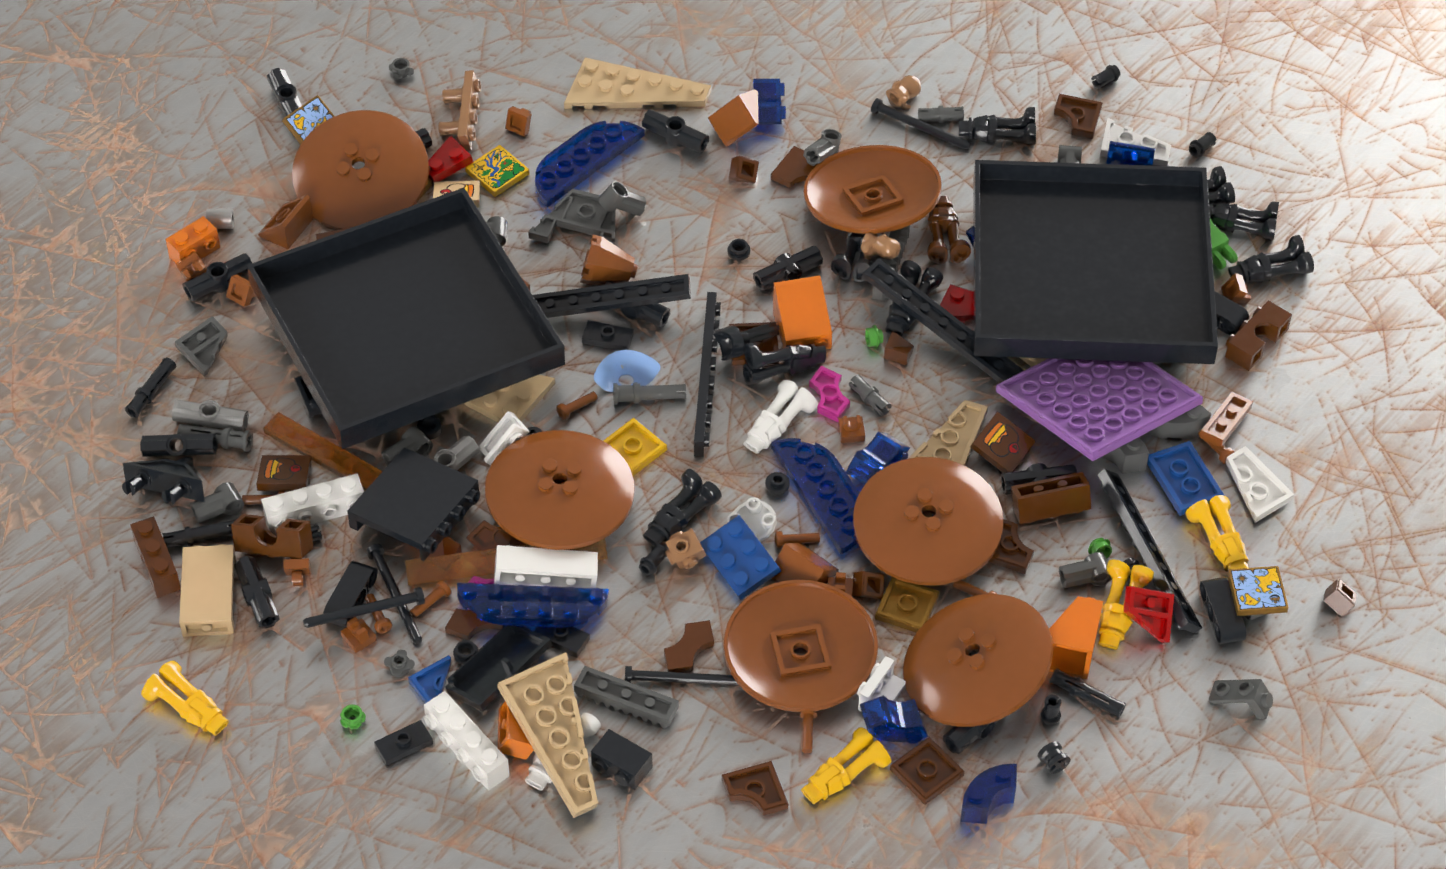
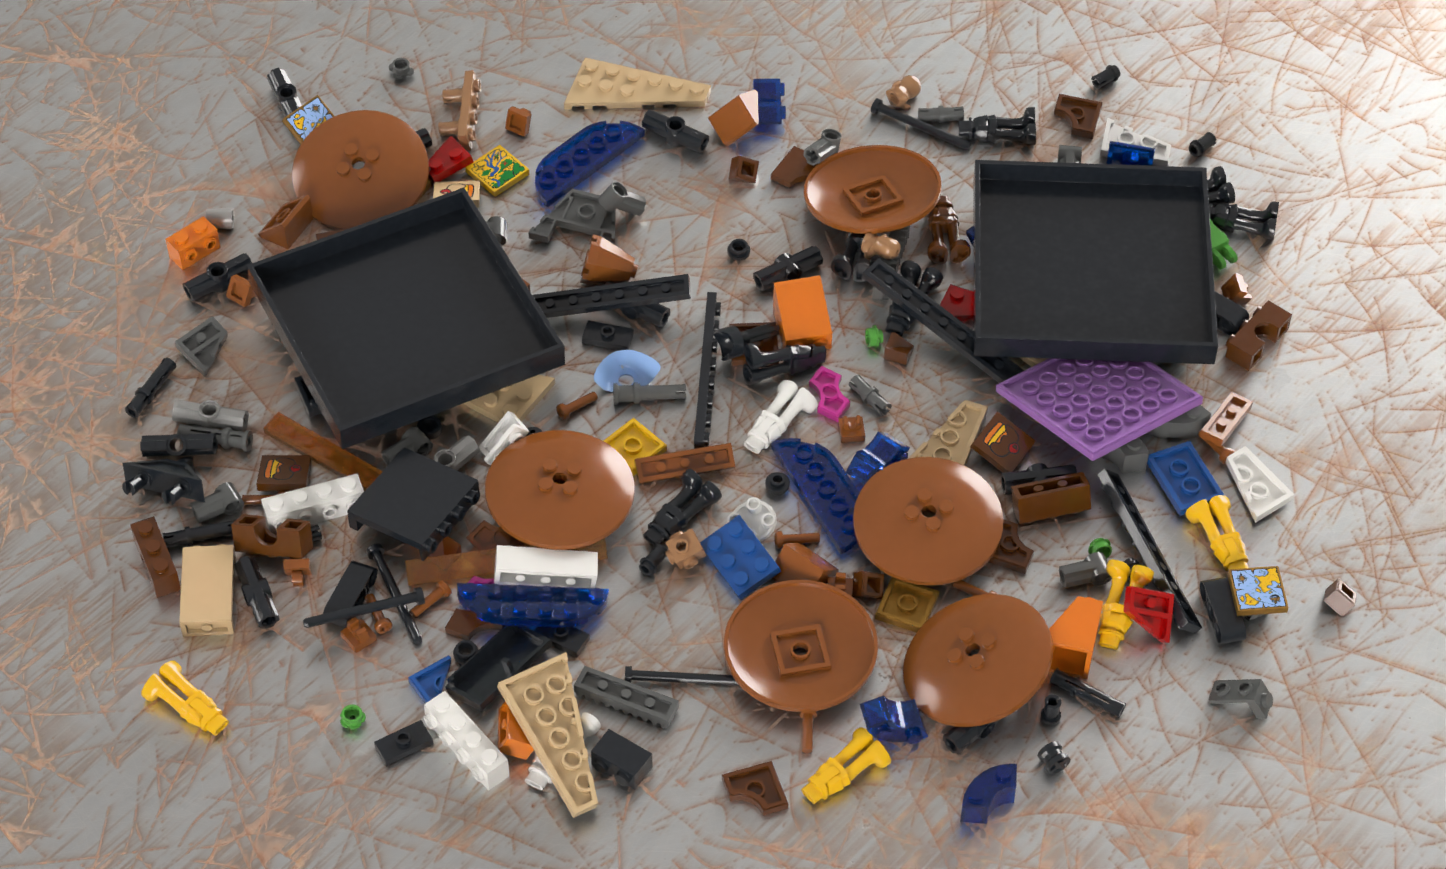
(191, 266): dark orange tile -> none
(402, 669): dark grey plate -> none
(676, 463): none -> dark orange plate
(696, 638): reddish brown tile -> none
(881, 683): white bracket -> none
(927, 770): reddish brown tile -> none
(1259, 268): black piece -> none

